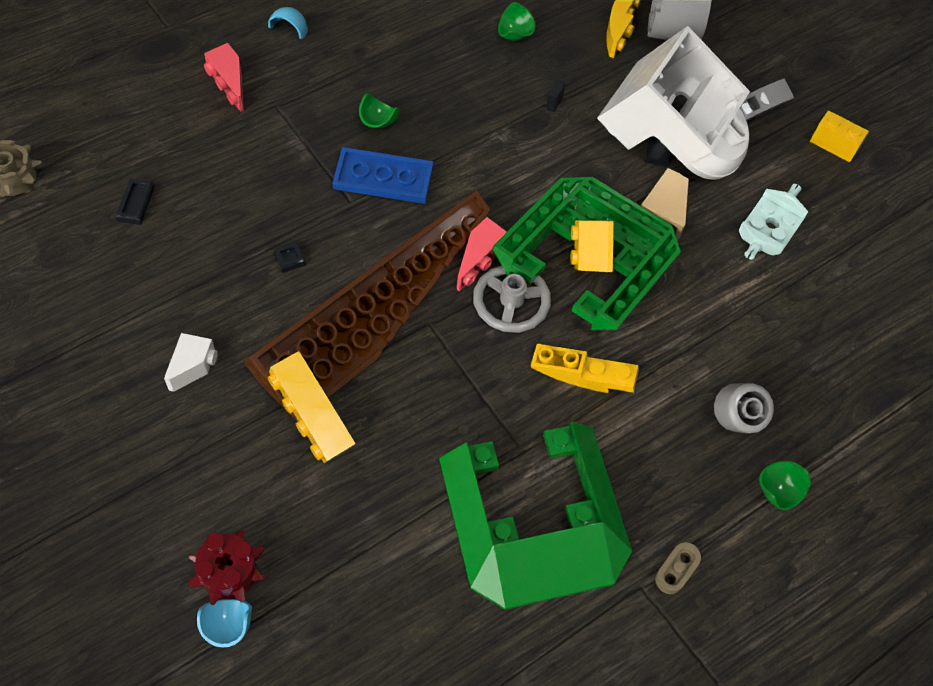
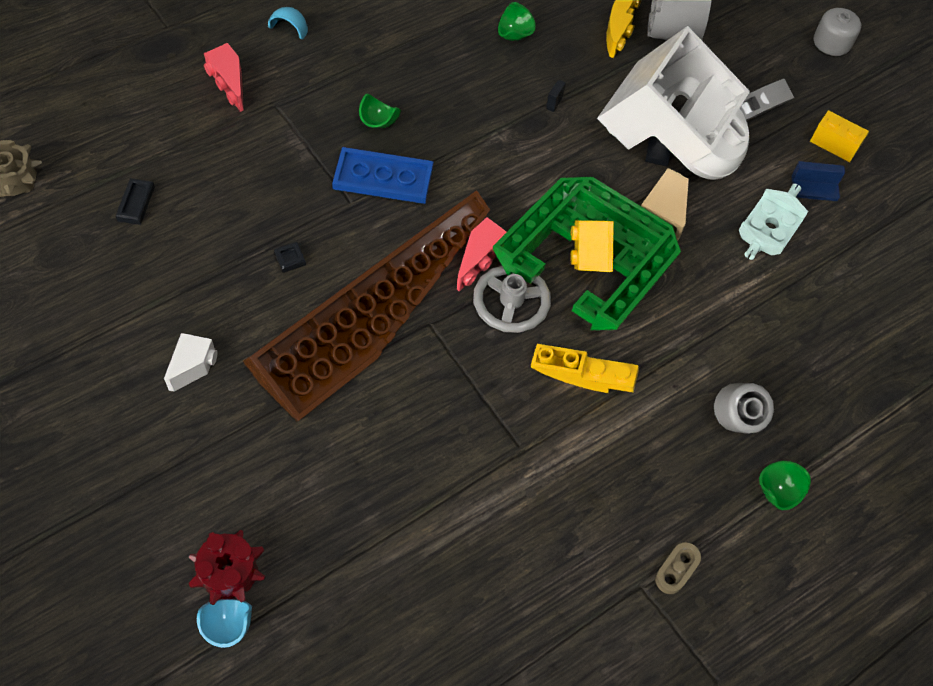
(311, 407): yellow brick -> none
(545, 565): green slope -> none
(818, 180): none -> dark blue panel
(837, 31): none -> light grey head

